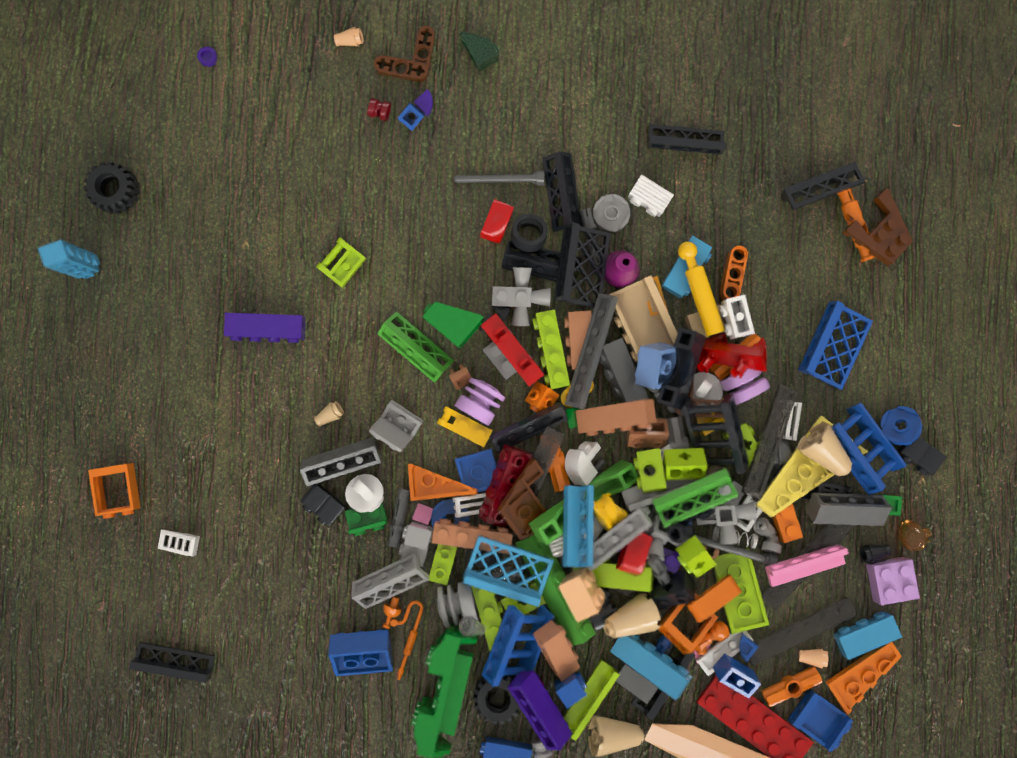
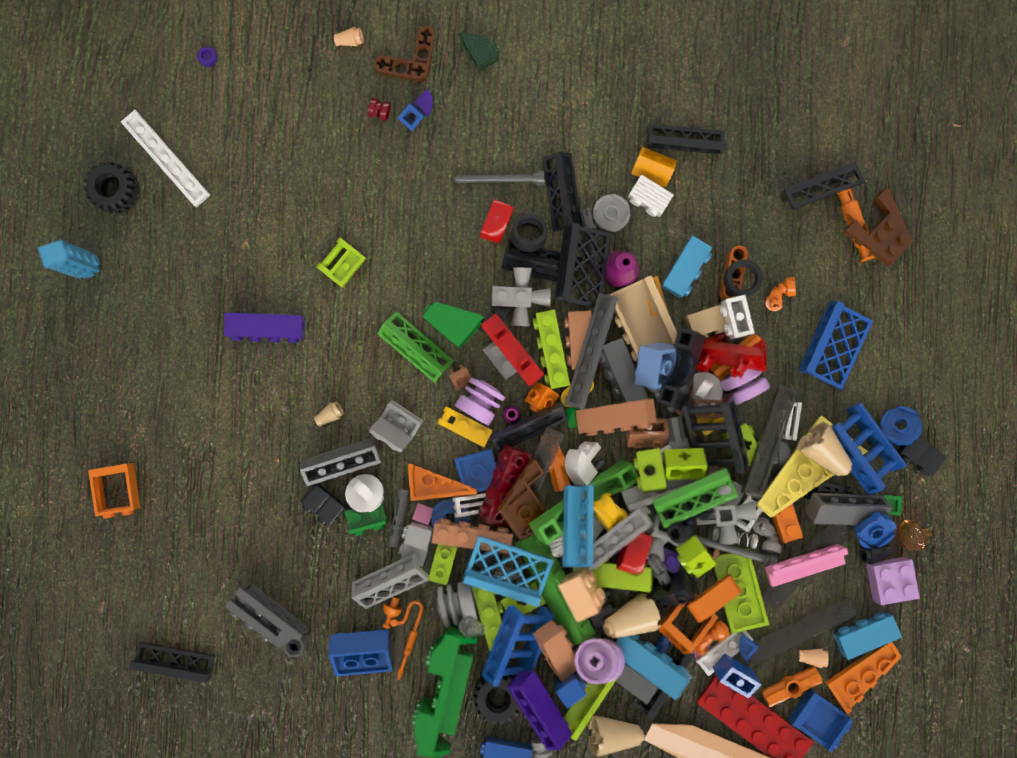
(165, 158): none -> white tile
(193, 544): white slope -> none
(269, 619): none -> dark grey hinge
(507, 419): none -> magenta cone
(599, 661): none -> lavender wheel
(654, 166): none -> light orange panel
(701, 290): yellow piece -> none
(758, 278): none -> black tyre
(774, 300): none -> orange arm
(866, 530): none -> blue plate

